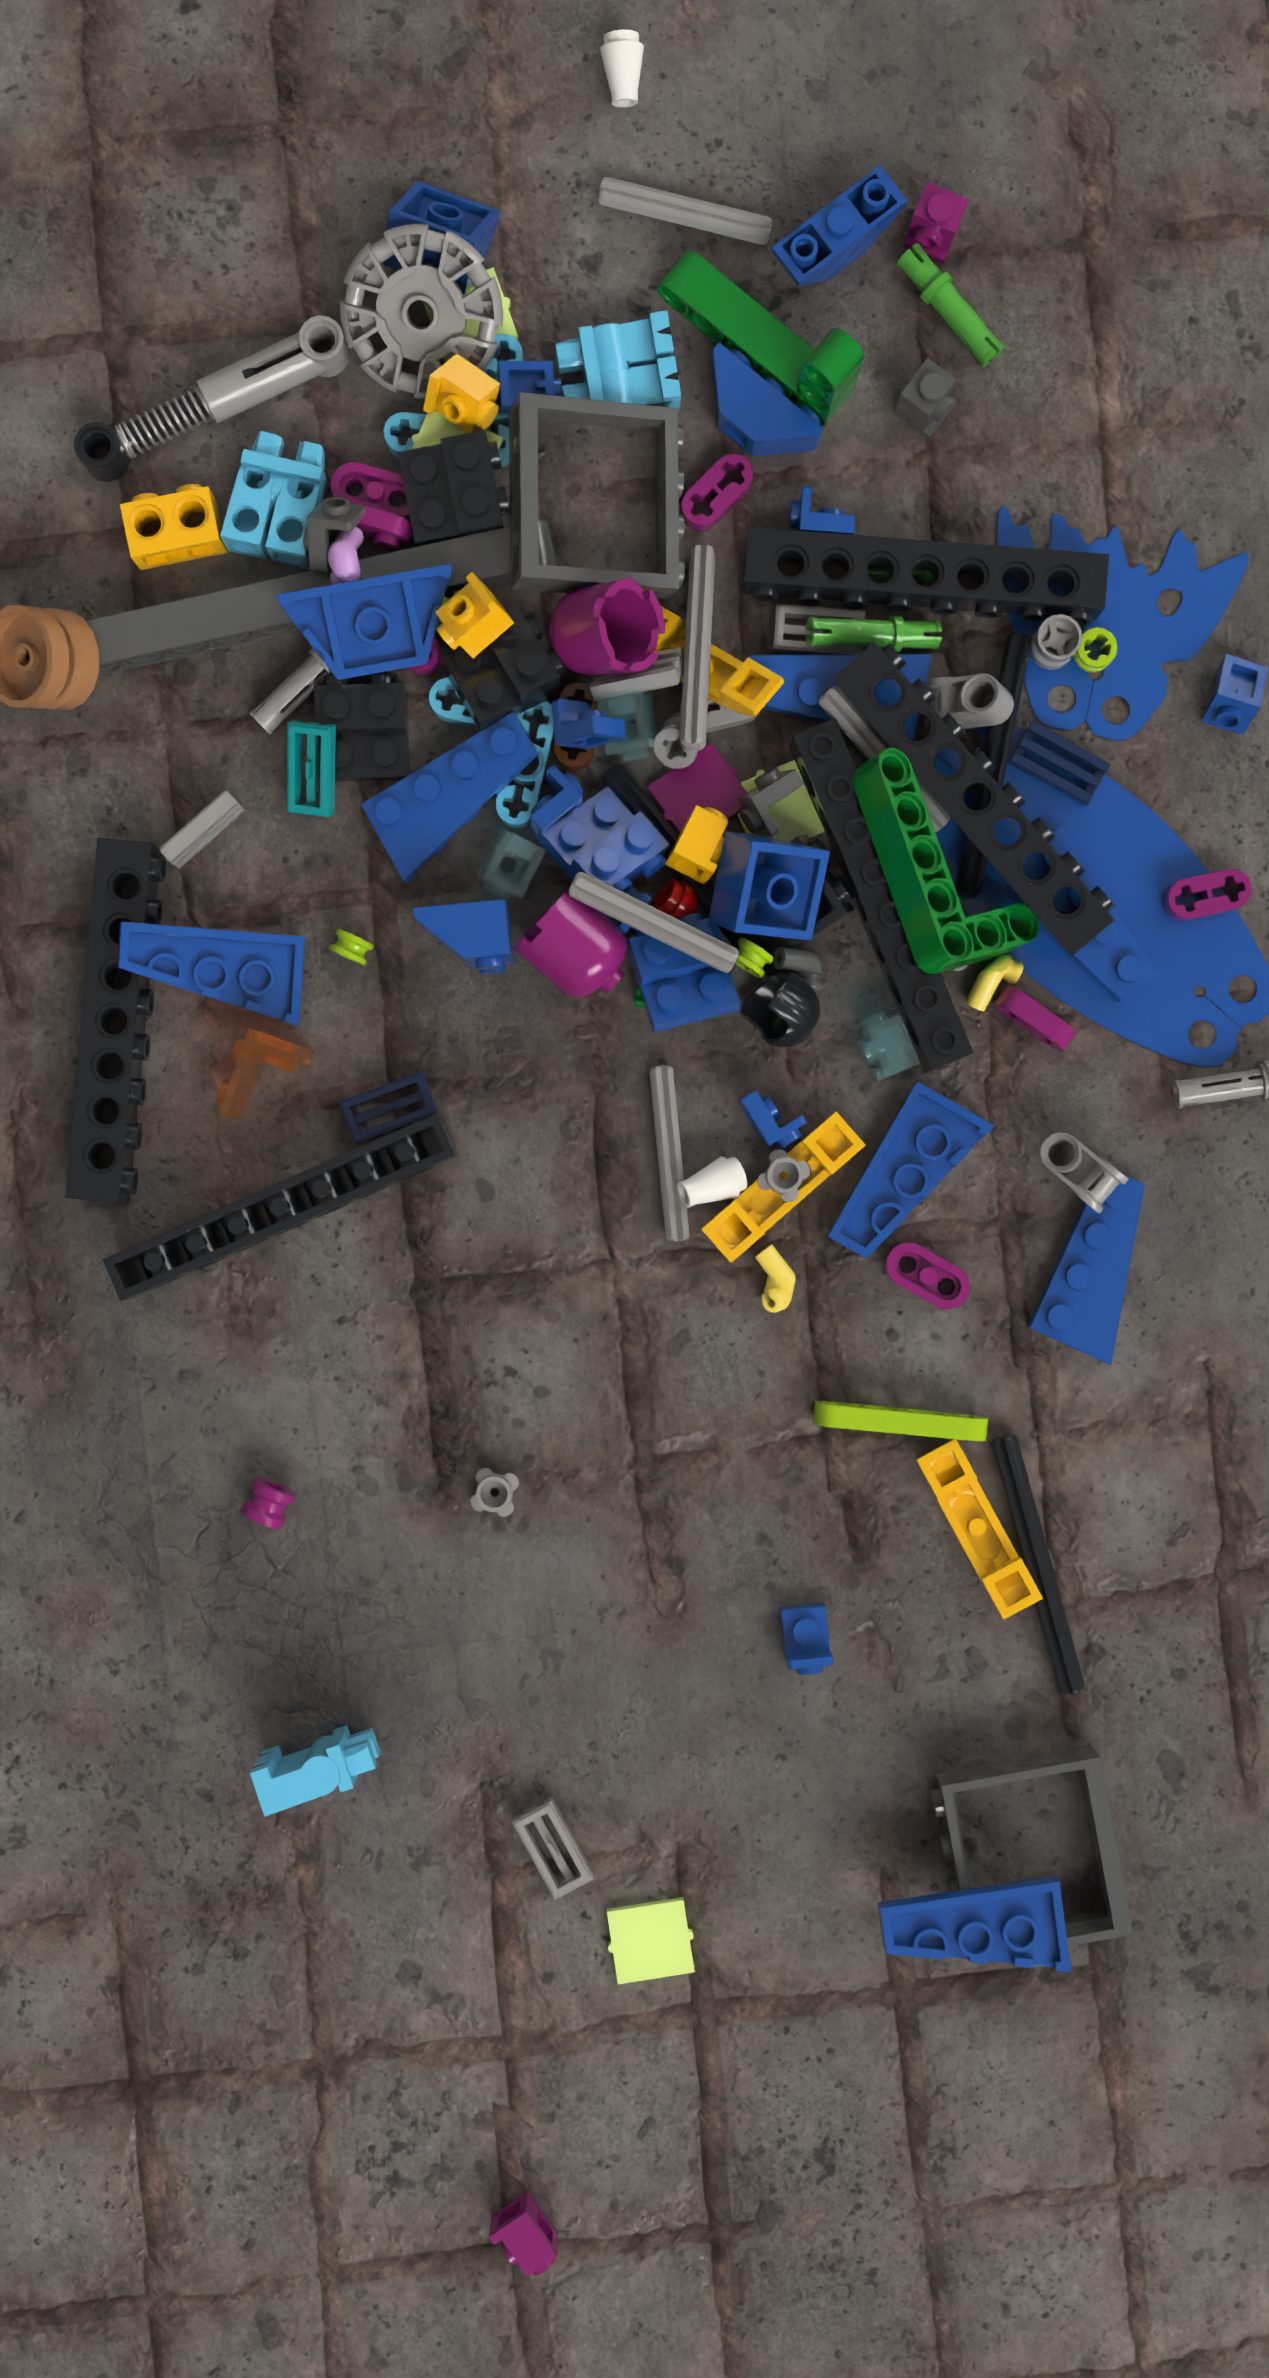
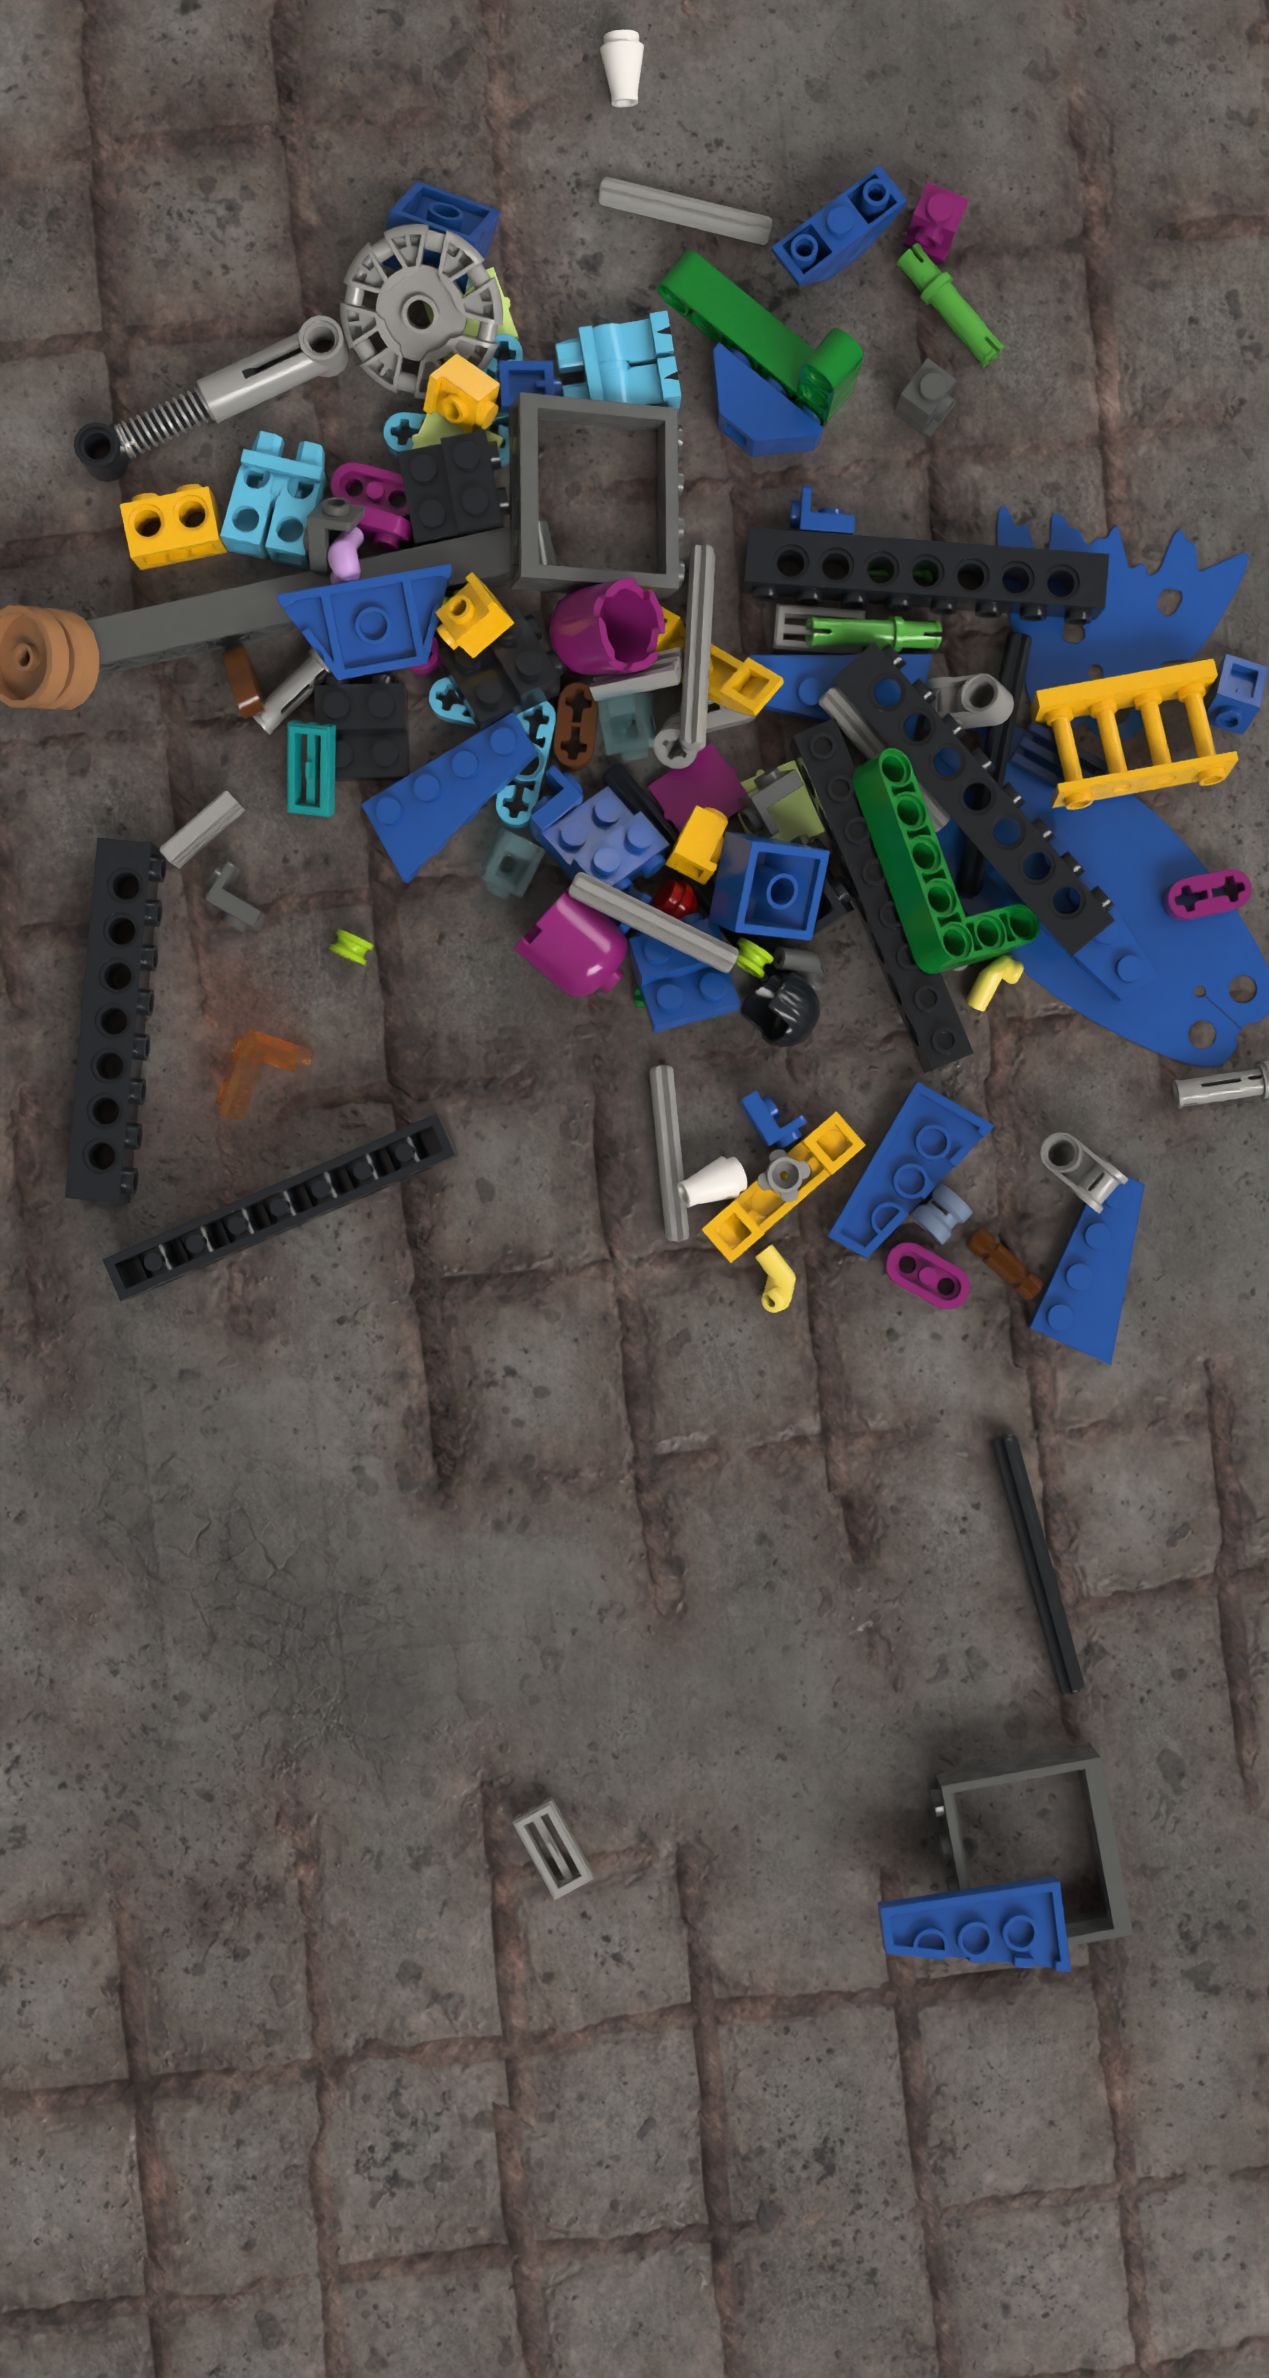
(230, 966): blue wing -> none
(236, 912): none -> dark grey bracket
(244, 682): none -> reddish brown beam
(268, 1503): magenta wheel -> none
(313, 1771): medium azure hips -> none
(424, 1094): dark blue tile -> none
(473, 932): blue slope -> none
(503, 1501): light grey plate -> none
(525, 2235): magenta brick -> none
(583, 728): blue bracket -> none
(650, 1940): yellowish green piece -> none
(724, 499): magenta beam -> none
(806, 1638): blue bracket -> none
(887, 1045): clear light blue brick -> none
(900, 1421): lime beam -> none
(934, 1221): none -> sand blue wheel
(978, 1529): yellow slope -> none
(1004, 1264): none -> reddish brown axle
(1034, 1018): magenta beam -> none
(1062, 635): light grey wheel -> none
(1109, 644): lime bush -> none
(1144, 692): none -> yellow fence

